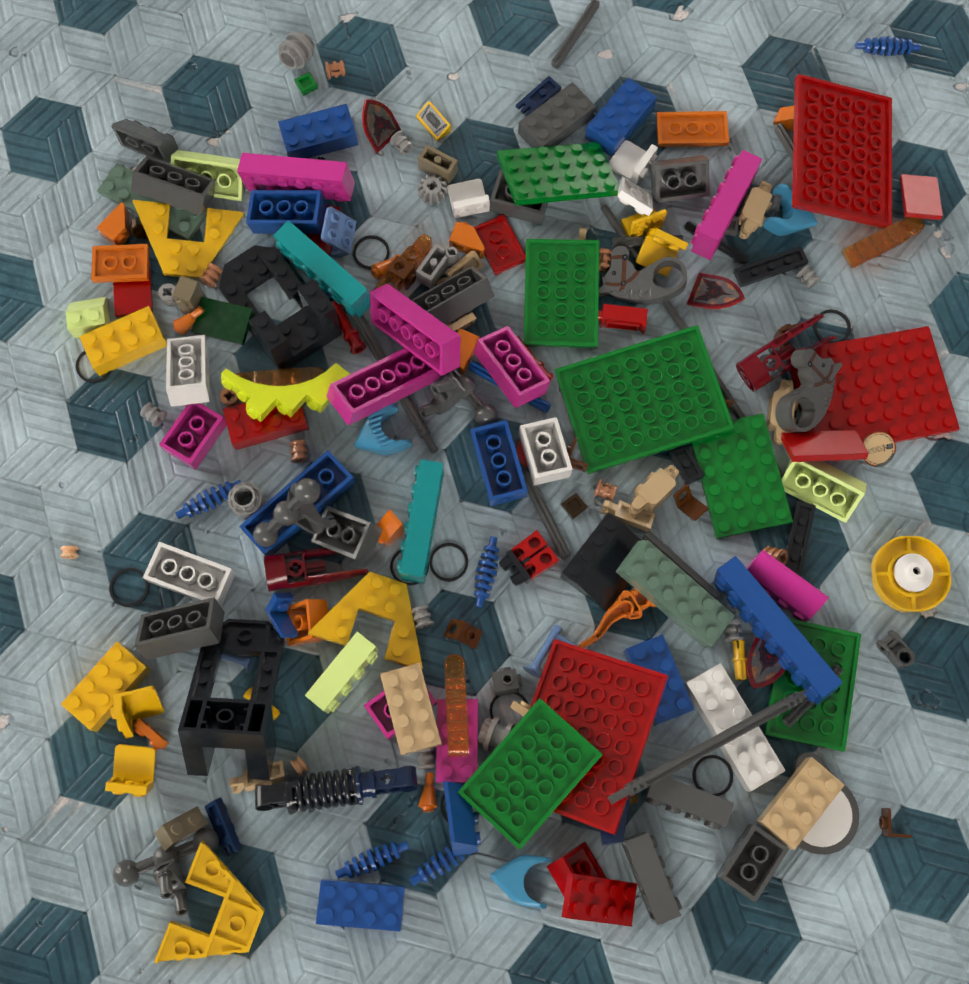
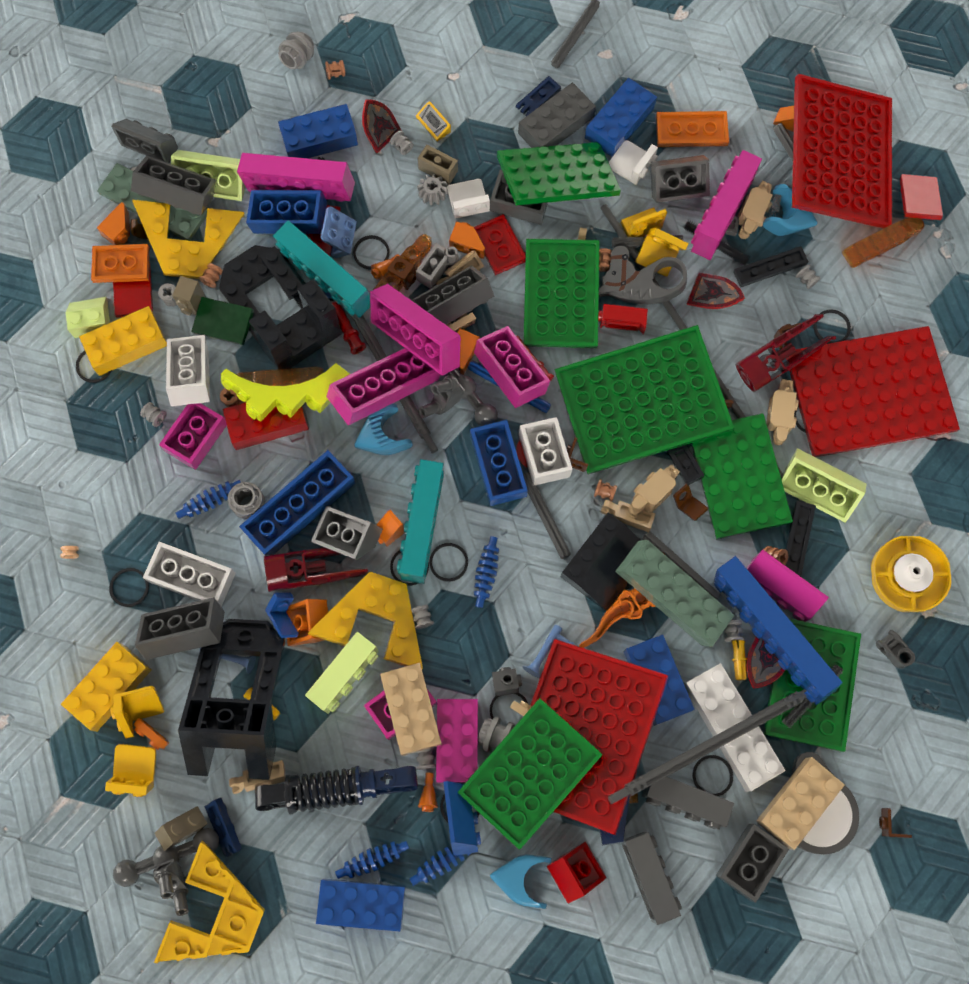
(184, 323): orange cone -> none
(296, 510): dark grey connector -> none
(299, 451): nougat bush -> none
(299, 765): light nougat bush -> none
(306, 84): green tile -> none
(456, 706): clear orange piece -> none
(464, 633): reddish brown bracket -> none
(524, 561): red hips -> none
(574, 506): dark brown tile -> none
(599, 899): red piece -> none
(636, 196): white plate -> none
(814, 394): dark grey animal -> none
(824, 446): red piece -> none
(880, 448): tan sticker -> none
(888, 46): blue piece -> none

